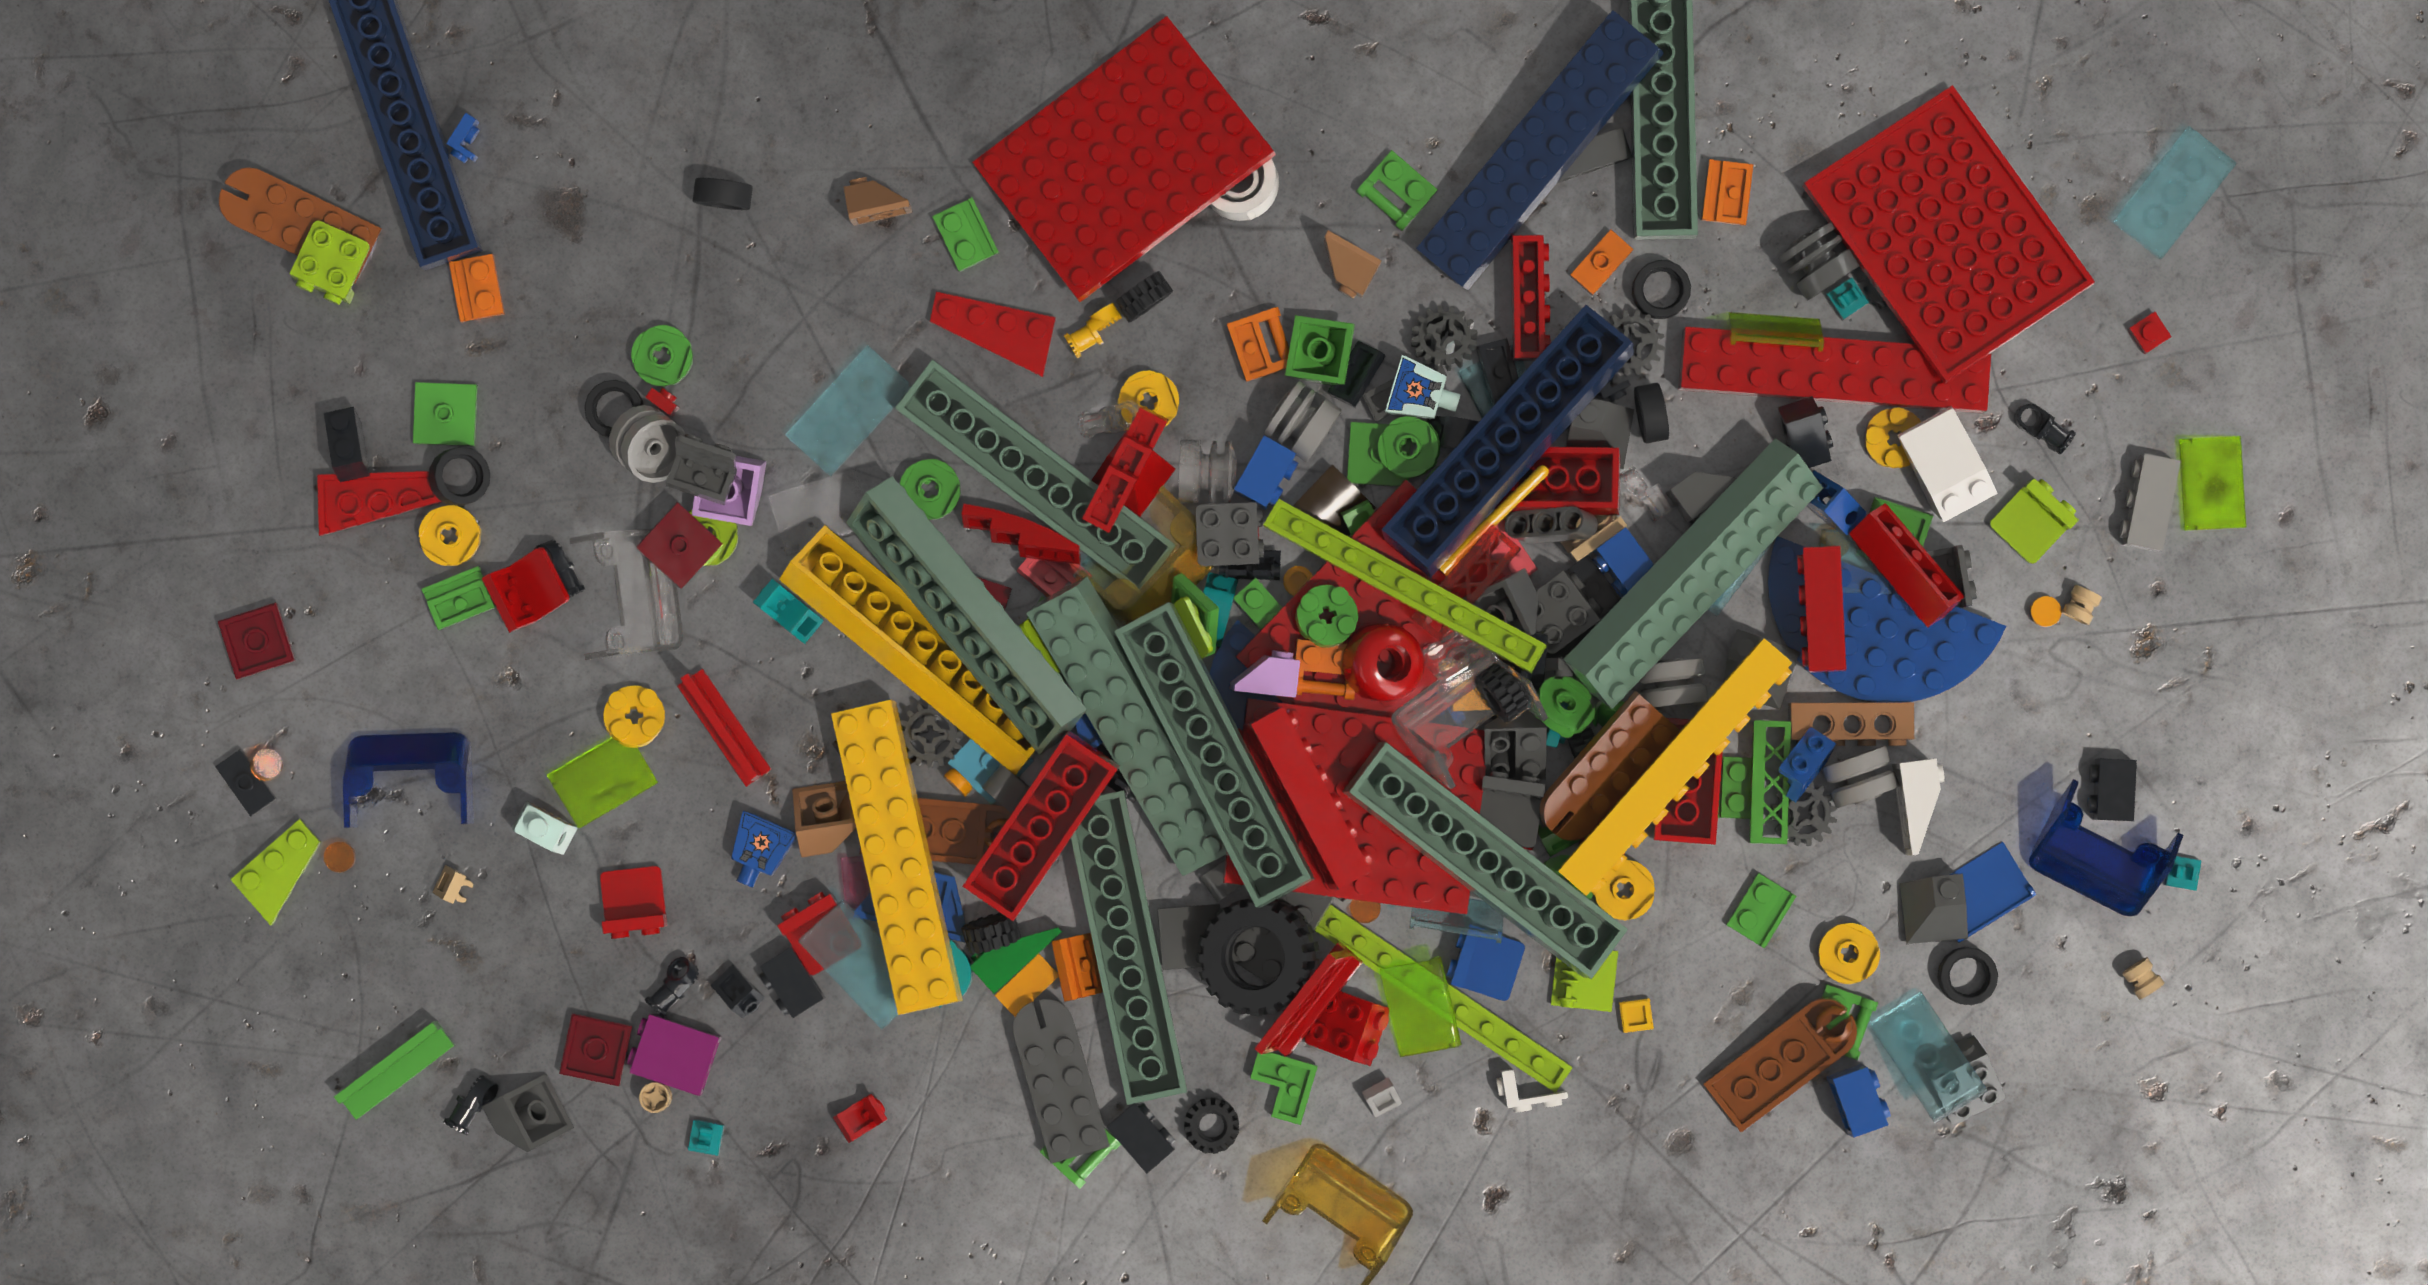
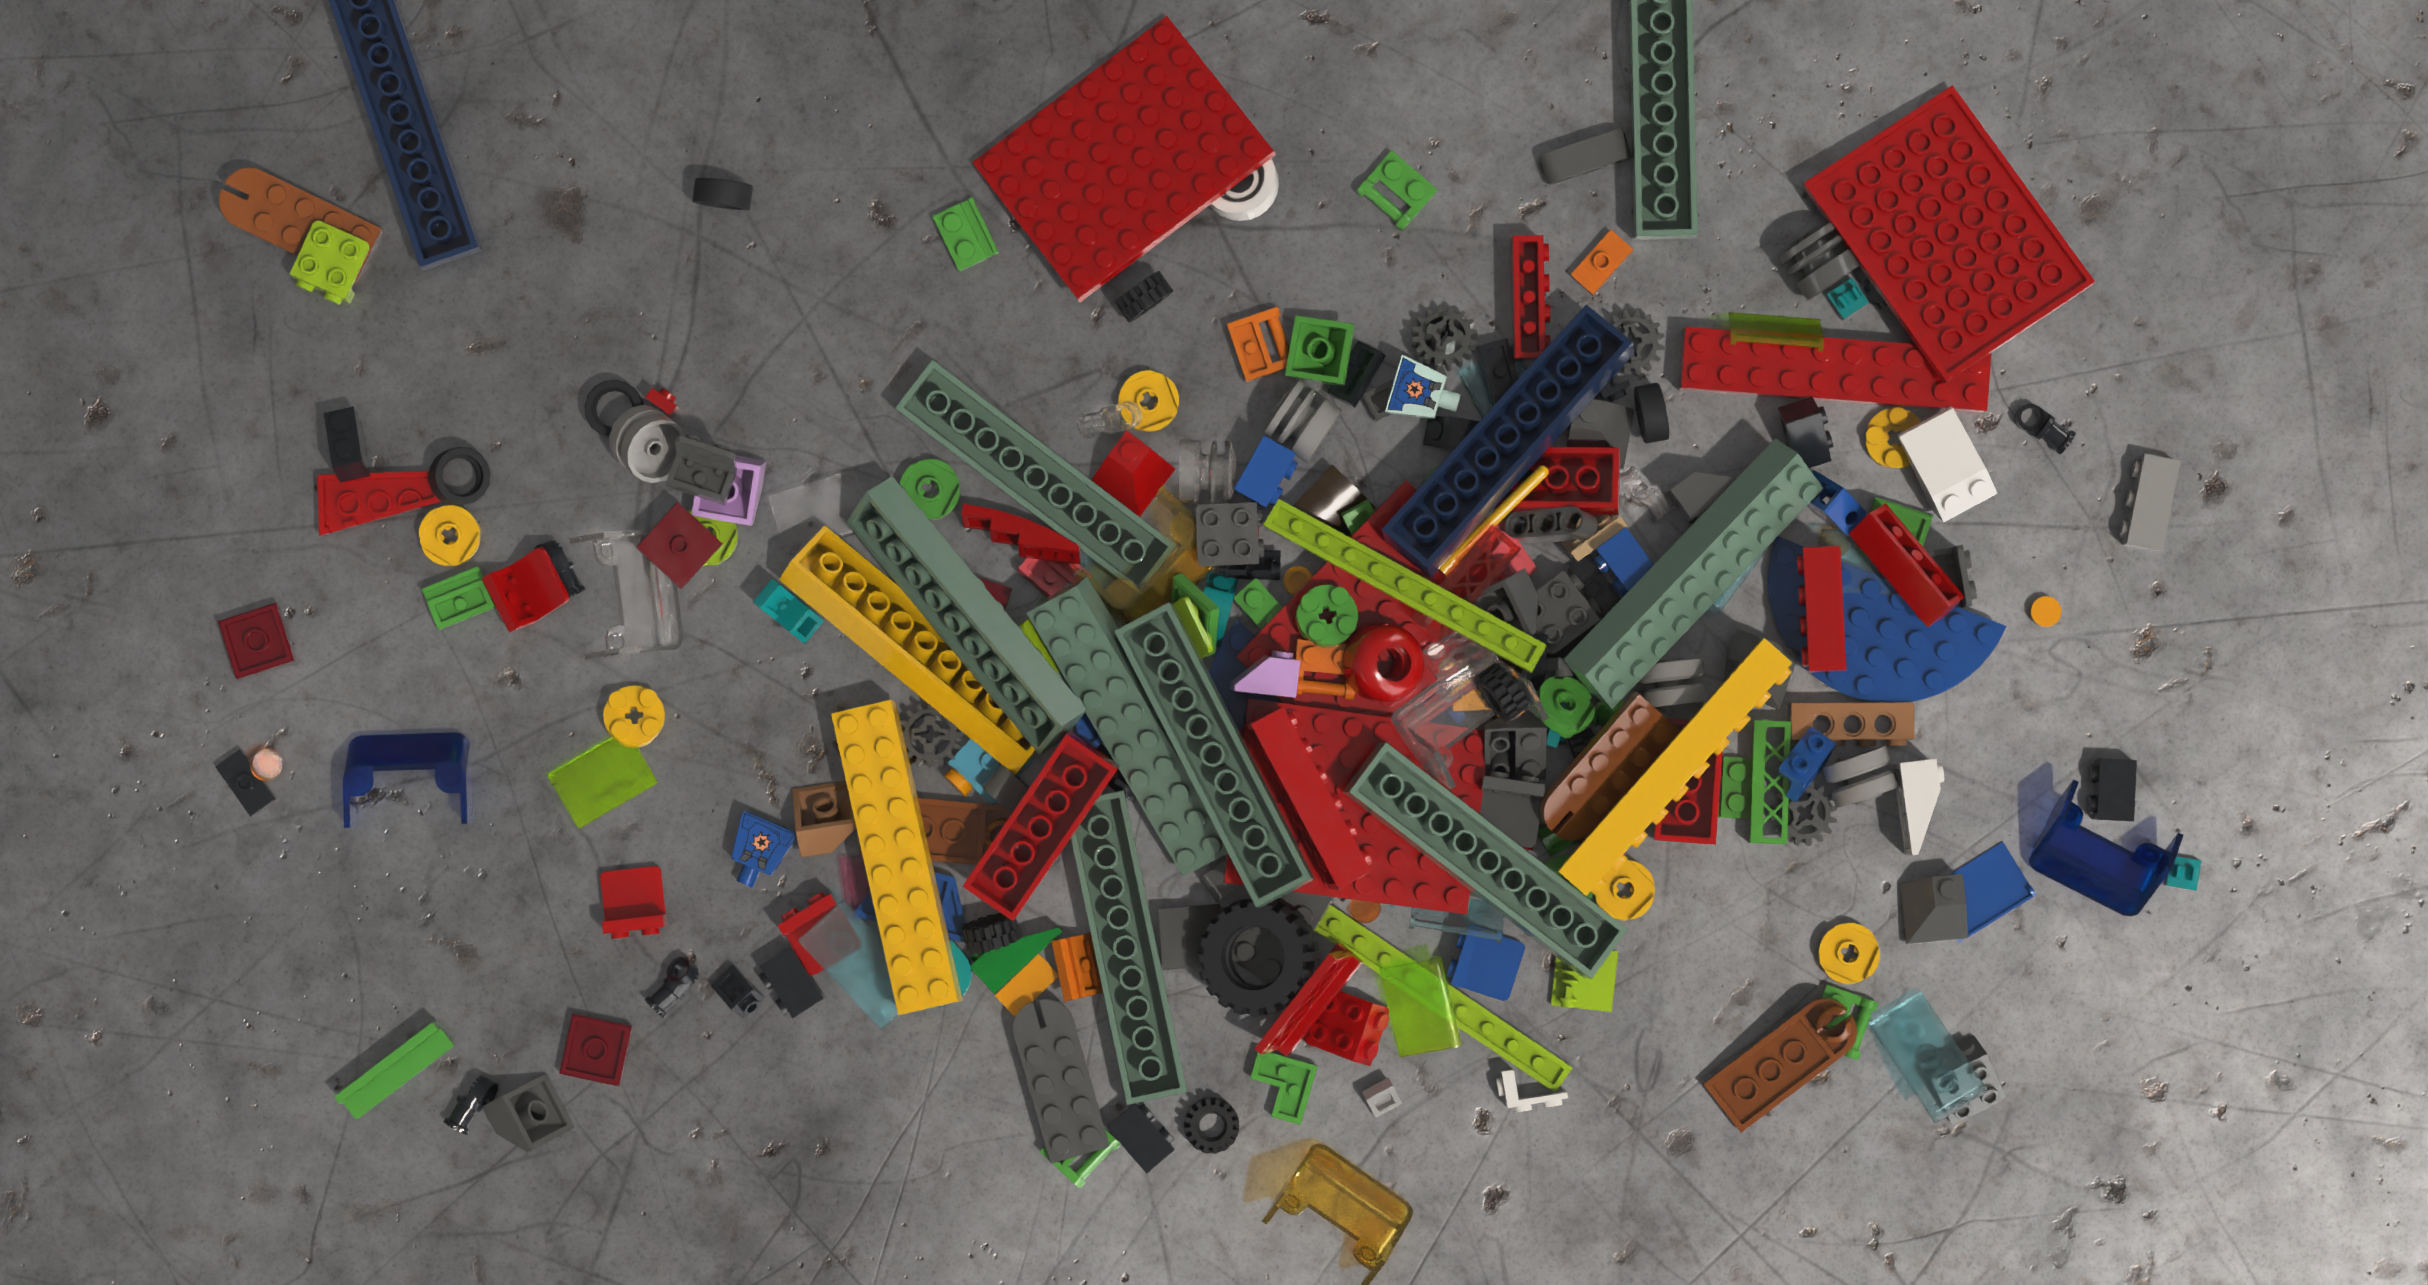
(275, 871): lime wing -> none
(339, 856): clear orange tile -> none
(445, 414): bright green plate -> none
(450, 885): tan tile -> none
(464, 133): blue bracket -> none
(476, 288): orange plate -> none
(544, 828): light aqua torso -> none
(651, 1098): tan wheel -> none
(654, 340): bright green plate -> none
(673, 1054): magenta panel -> none
(706, 1137): teal tile -> none
(724, 727): red fence -> none
(849, 410): clear light blue tile -> none
(860, 1117): red bracket -> none
(872, 202): medium nougat slope -> none
(1002, 330): red wing -> none
(1088, 334): yellow connector -> none
(1125, 469): red slope -> none
(1350, 265): medium nougat slope -> none
(1364, 459): bright green plate -> none
(1423, 457): bright green plate -> none
(1540, 150): dark blue brick -> none
(1636, 1015): yellow tile -> none
(1661, 266): black tyre -> none
(1727, 192): orange plate -> none
(1761, 910): bright green plate -> none
(1858, 1100): blue brick -> none
(1990, 980): black tyre -> none
(2033, 520): lime bracket -> none
(2084, 598): tan wheel -> none
(2143, 978): tan wheel -> none
(2149, 332): red plate -> none
(2174, 192): clear light blue tile -> none
(2212, 483): clear neon green piece -> none

